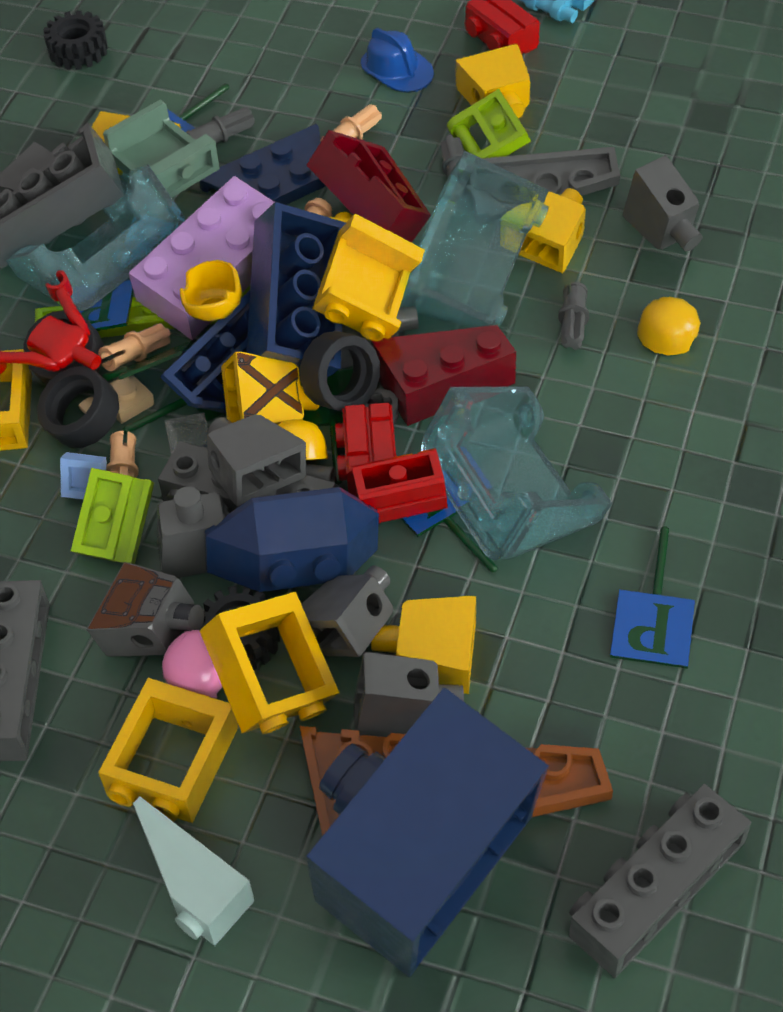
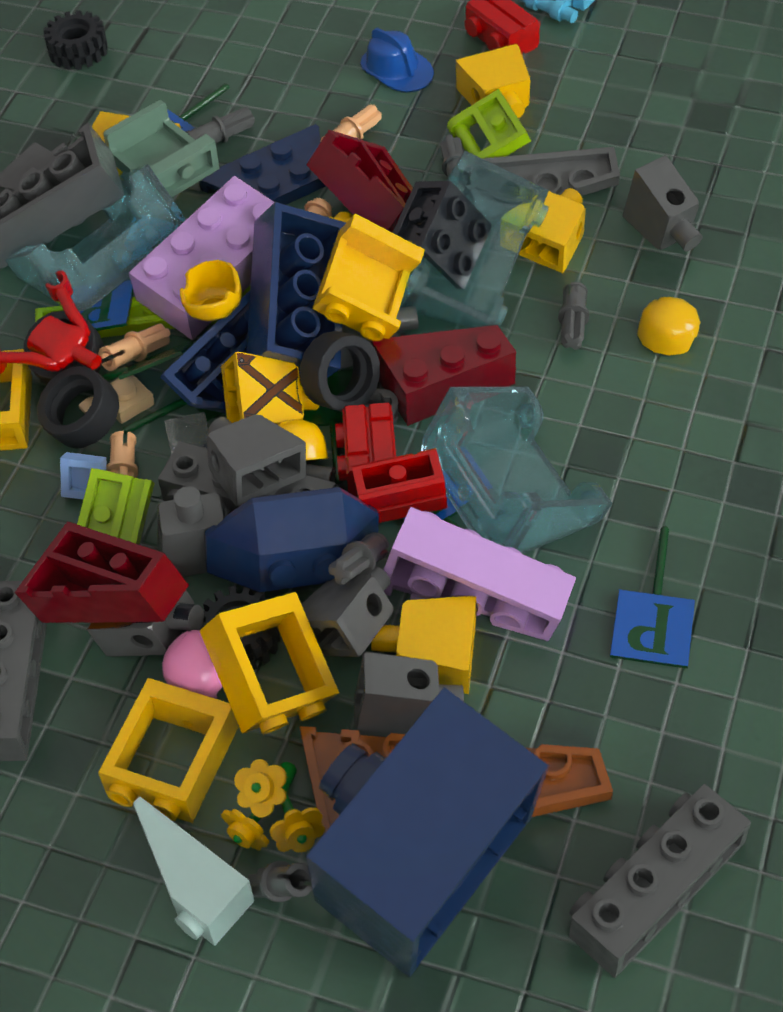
(100, 580): none -> dark red wedge
(261, 790): none -> yellow plant
(281, 881): none -> dark grey axle
(359, 557): none -> dark grey axle
(445, 226): none -> black bracket
(449, 561): none -> lavender wedge

